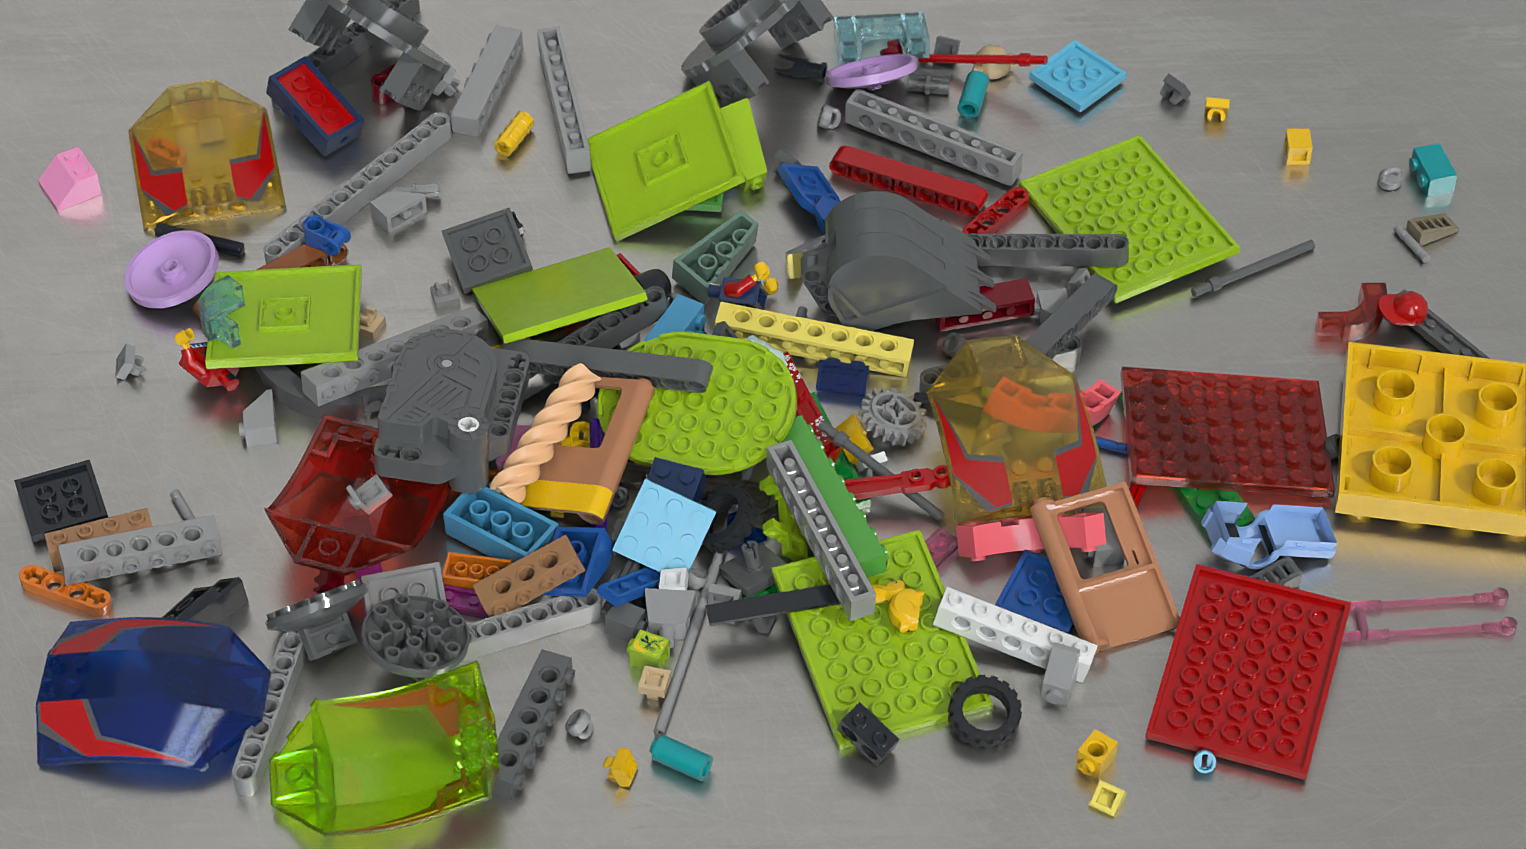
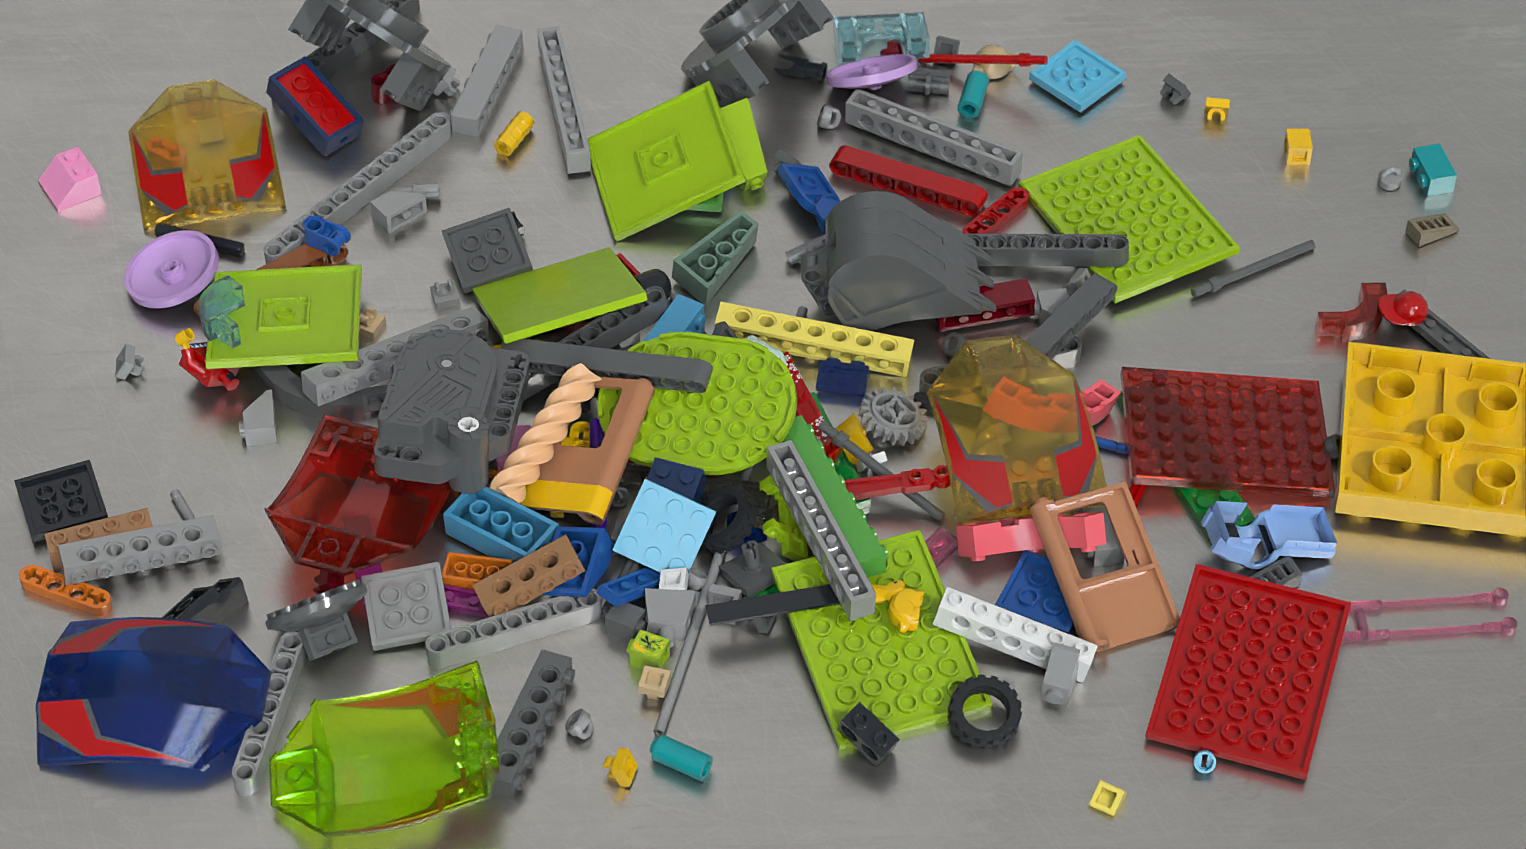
(369, 495): light grey bracket -> none
(415, 636): dark grey bracket -> none
(746, 291): torso -> none
(793, 265): light yellow slope -> none
(1096, 745): yellow brick -> none
(1412, 243): light grey wheel -> none

